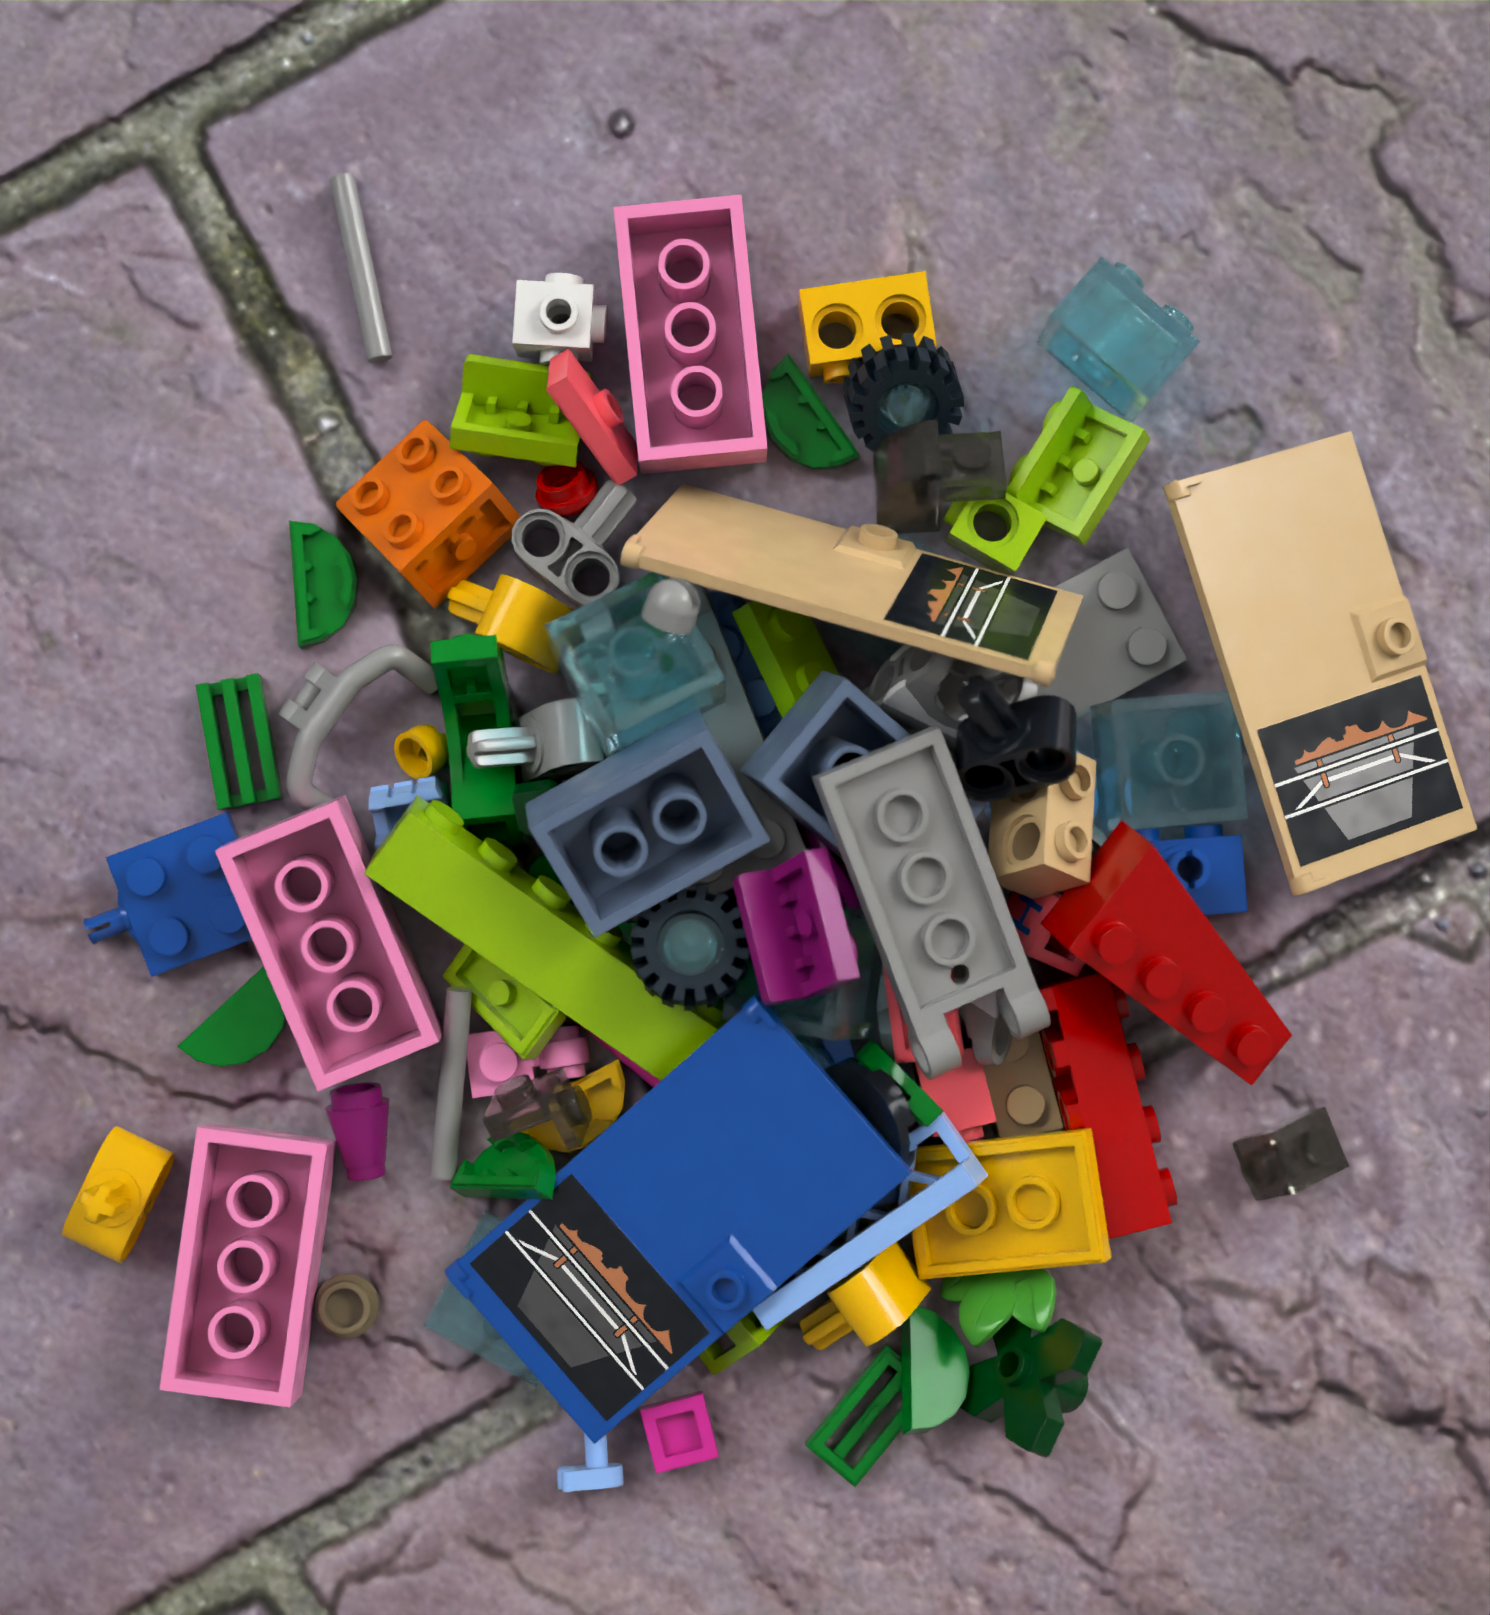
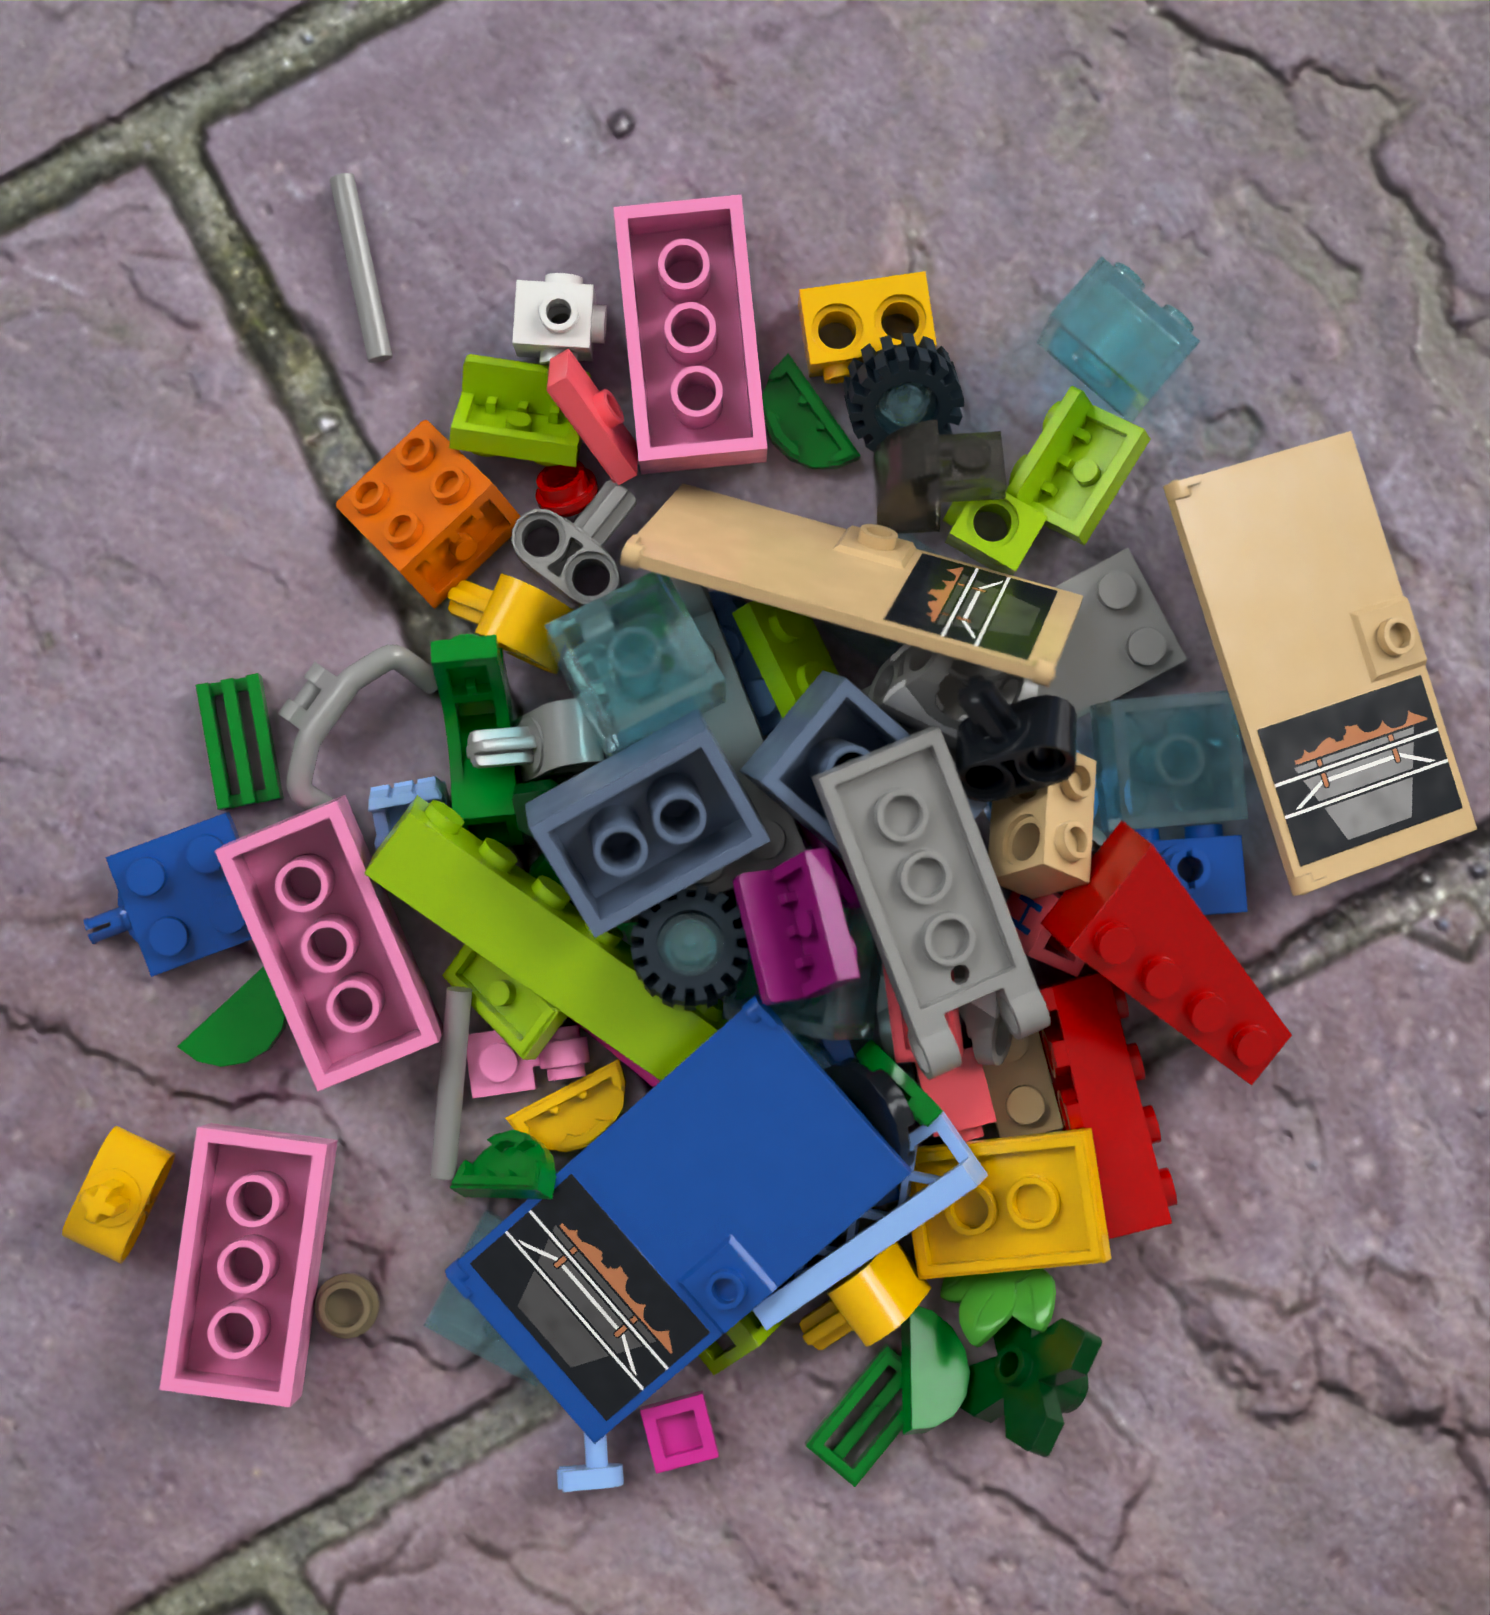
(323, 583): green tile -> none
(360, 1128): magenta cone -> none
(417, 742): yellow hinge -> none
(528, 1102): clear smoke bracket -> none
(672, 606): light grey hinge -> none
(1290, 1155): clear smoke bracket -> none

